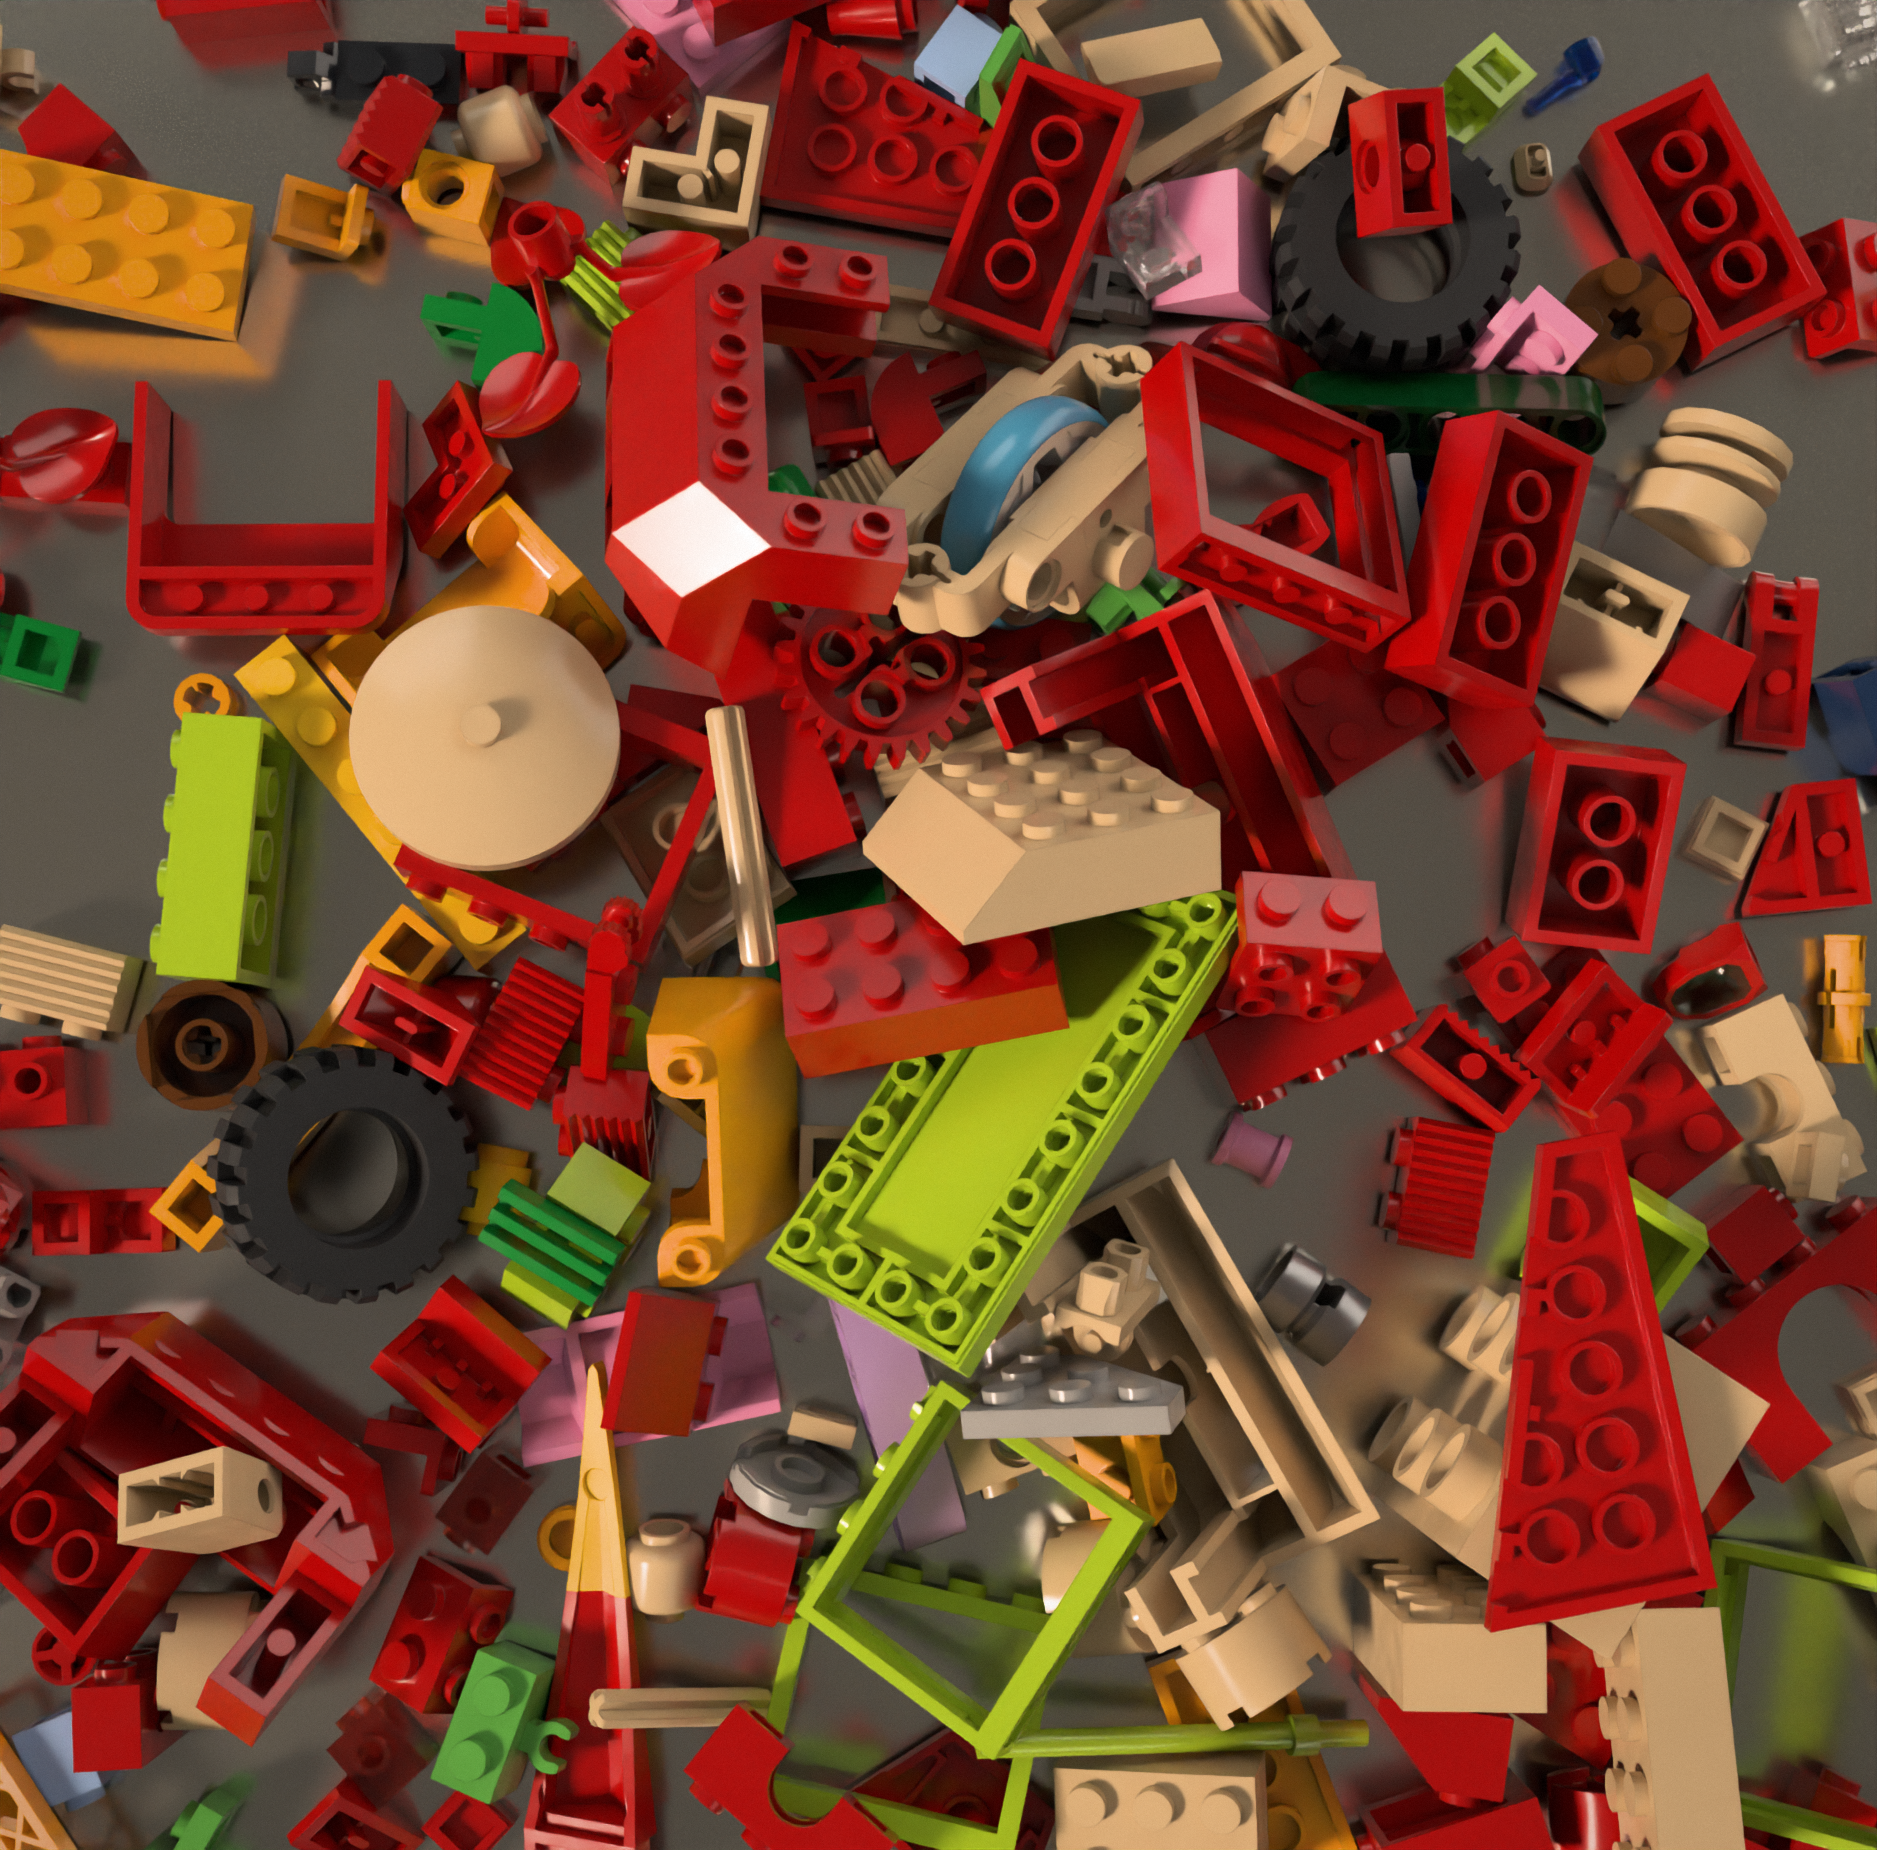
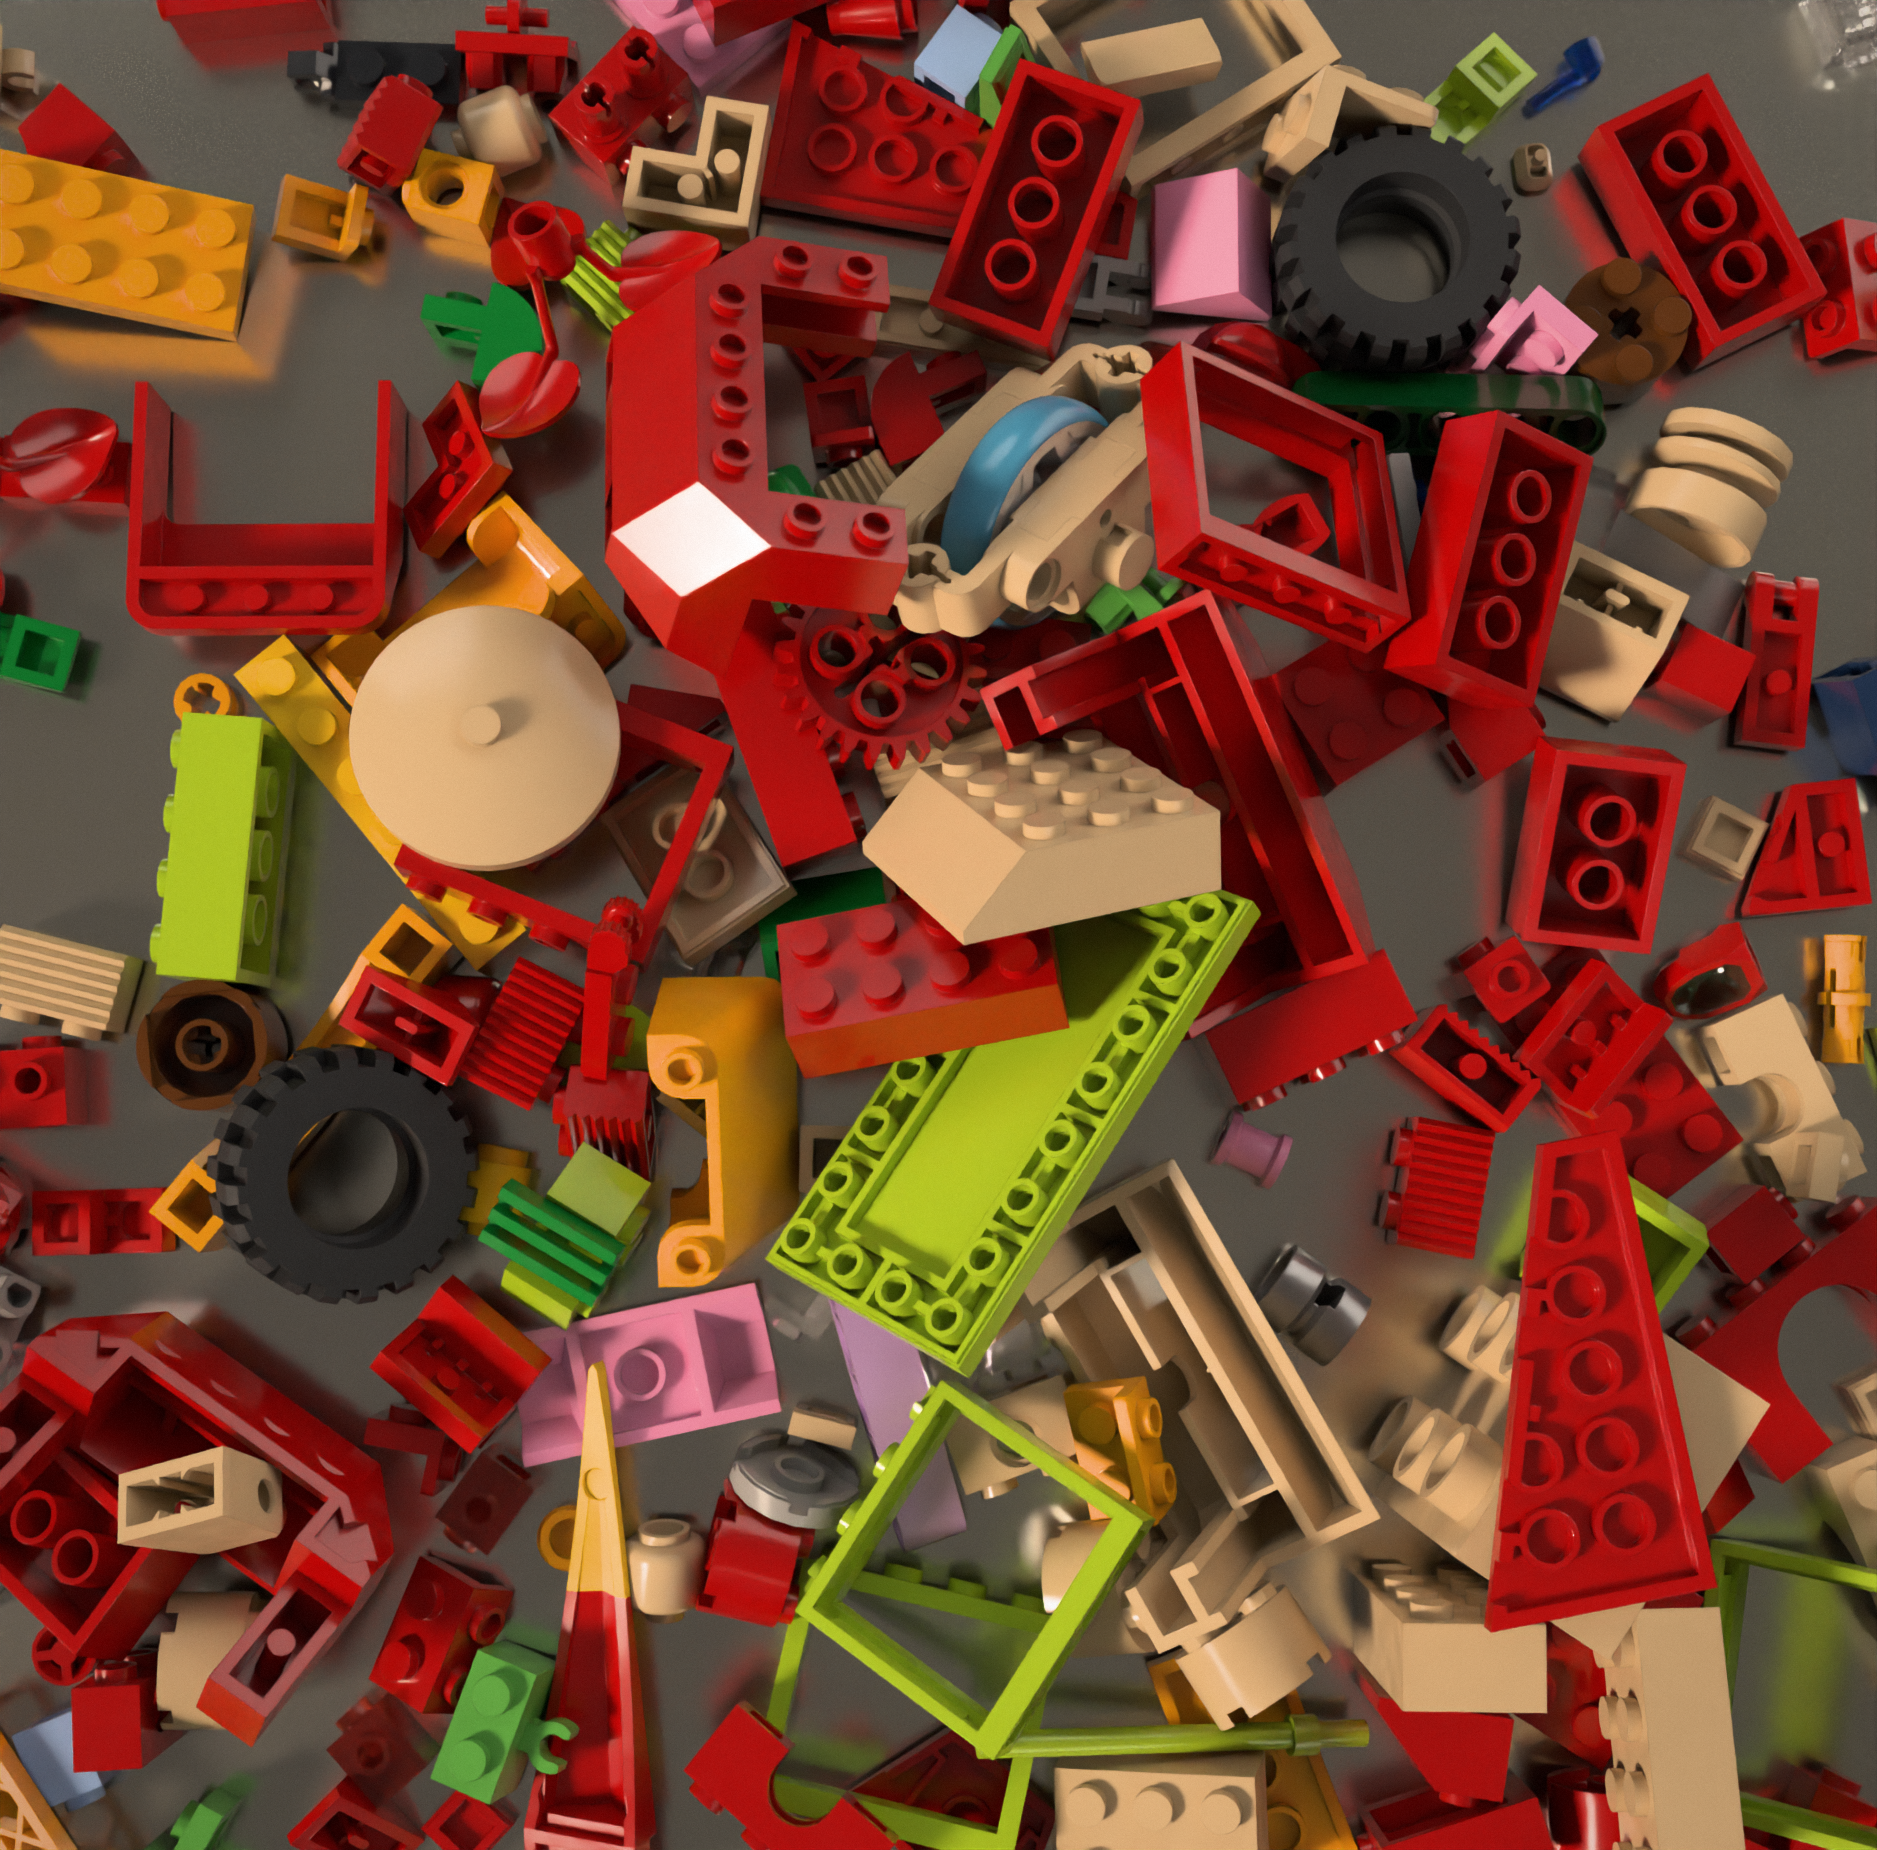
(663, 1363): red slope -> none
(671, 1706): tan axle -> none
(742, 836): tan axle -> none
(1071, 1398): light grey plate -> none
(1109, 1301): tan hips -> none
(1150, 241): clear bracket -> none
(1300, 946): red bracket -> none
(1400, 162): red brick -> none

